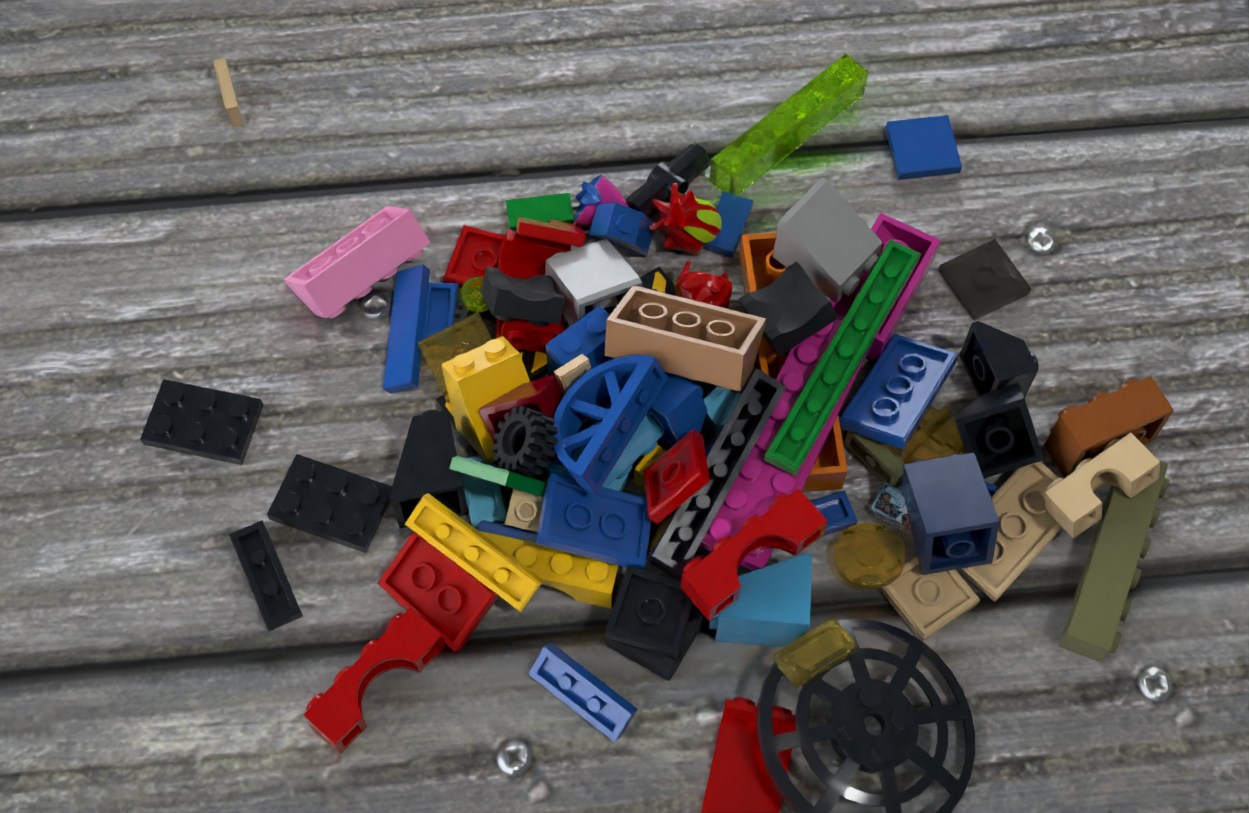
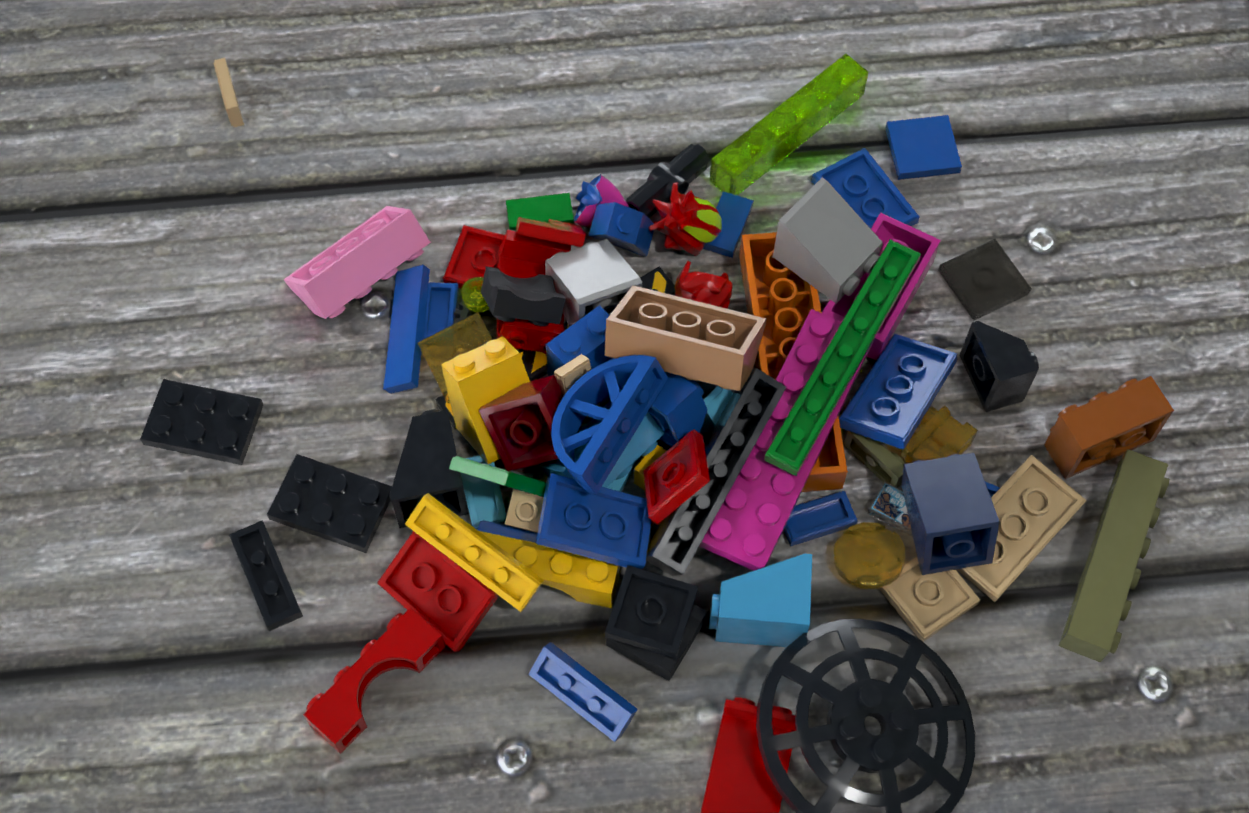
(525, 441): black tyre -> none
(788, 526): red arch -> none
(791, 309): black brick -> none
(814, 652): clear yellow tile -> none
(867, 189): none -> blue tile
(999, 431): black slope -> none
(1121, 464): tan arch -> none

